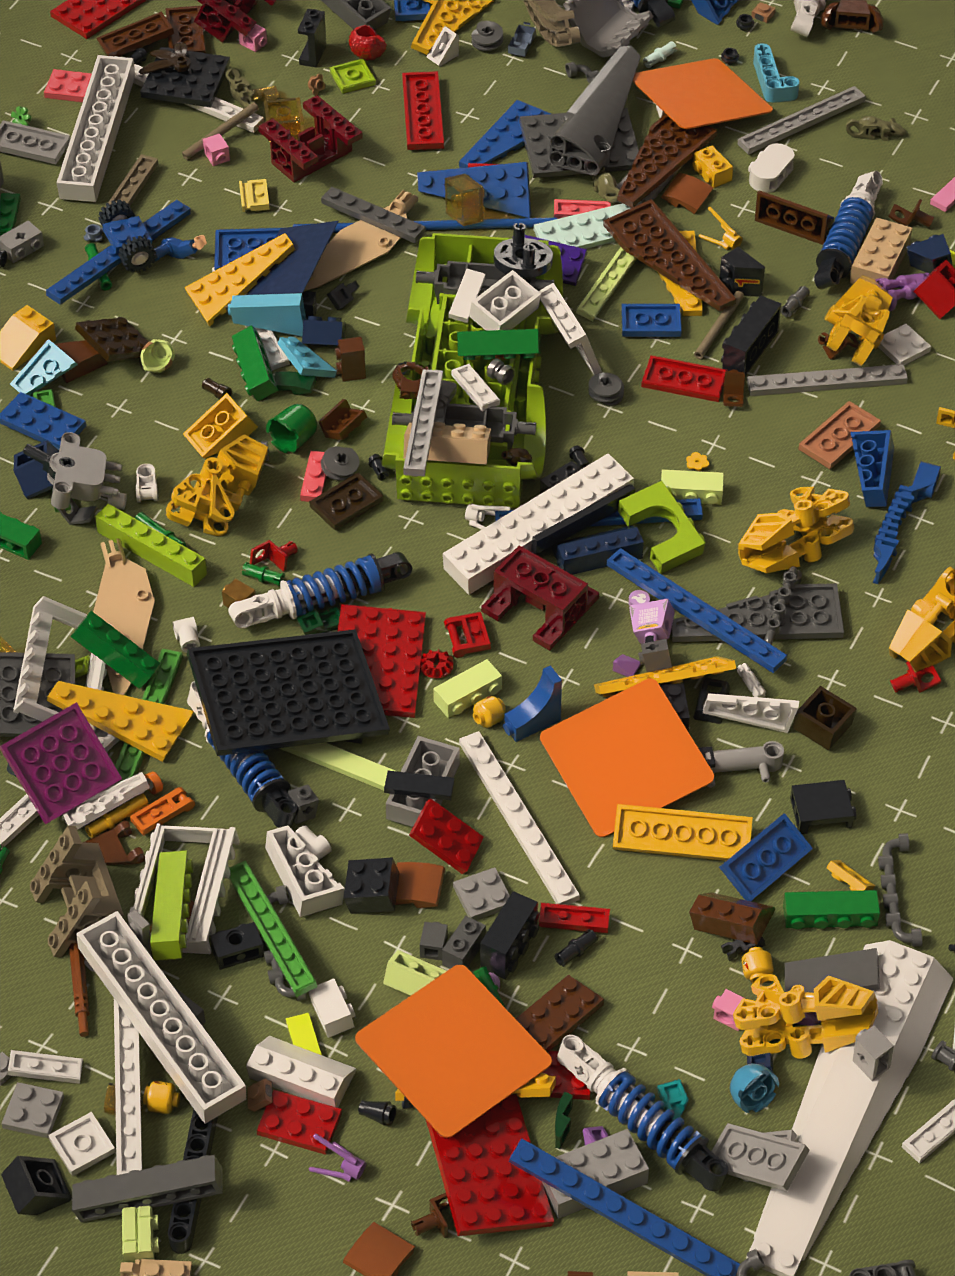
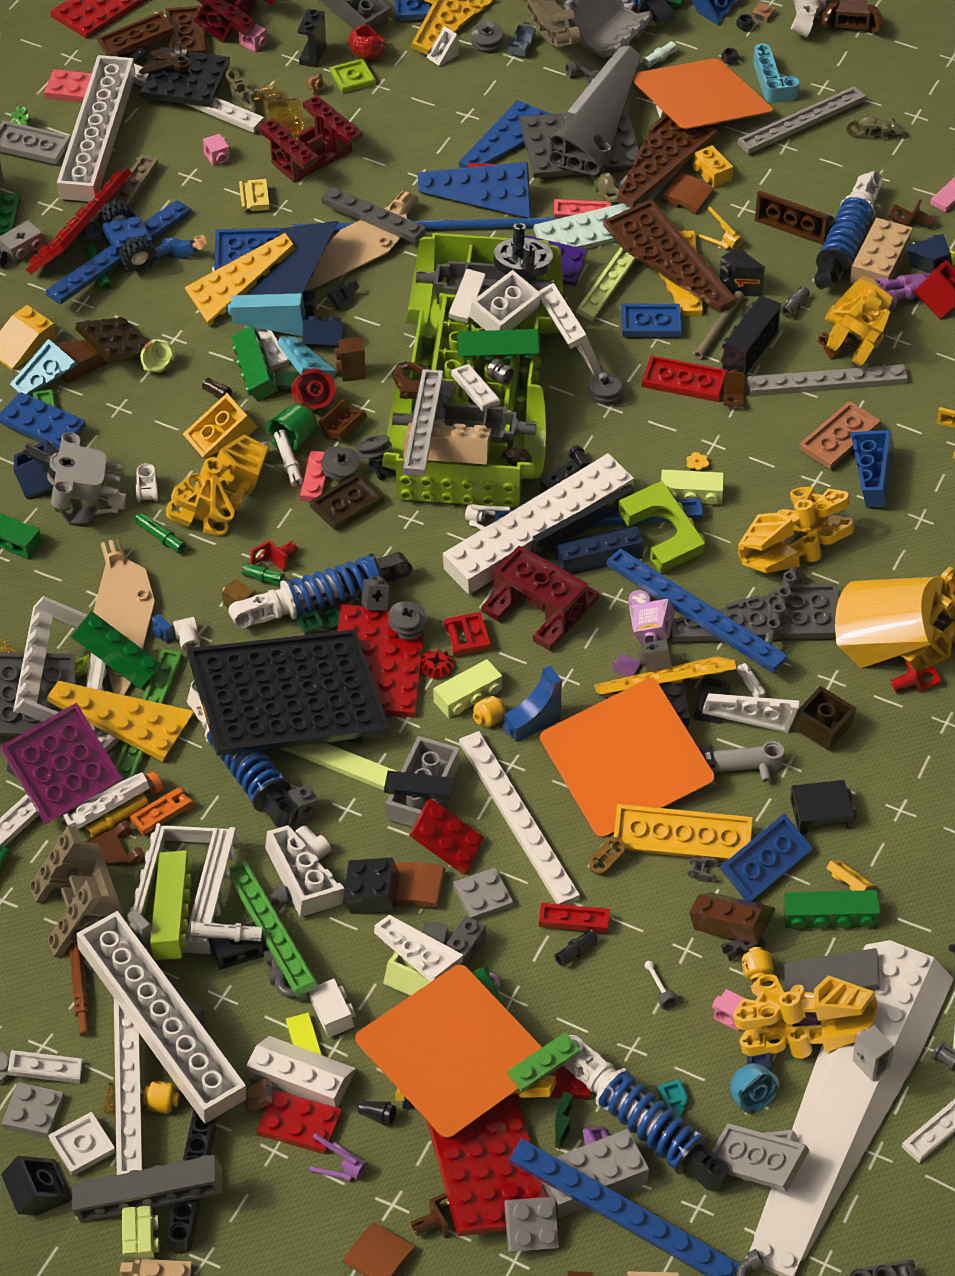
(77, 224): none -> red wing
(151, 545): lime brick -> none
(162, 628): none -> blue plate
(222, 129): dark tan piece -> none
(235, 932): none -> white pin
(290, 465): none -> white pin
(316, 379): none -> red brick
(374, 447): none -> dark grey piece
(379, 600): none -> dark grey brick
(407, 620): none -> dark grey piece
(417, 948): none -> white wing
(422, 110): red plate -> none
(464, 199): clear yellow brick -> none
(509, 935): black brick -> none
(531, 1224): none -> light grey plate
(543, 1062): none -> bright green plate
(560, 1012): reddish brown plate -> none
(610, 859): none -> pearl gold beam
(667, 997): none -> dark grey hinge
(701, 875): none -> dark grey piece
(771, 168): white brick -> none
(885, 541): blue piece -> none
(885, 617): none -> yellow windscreen
(890, 899): dark grey bar -> none
(904, 345): white plate -> none

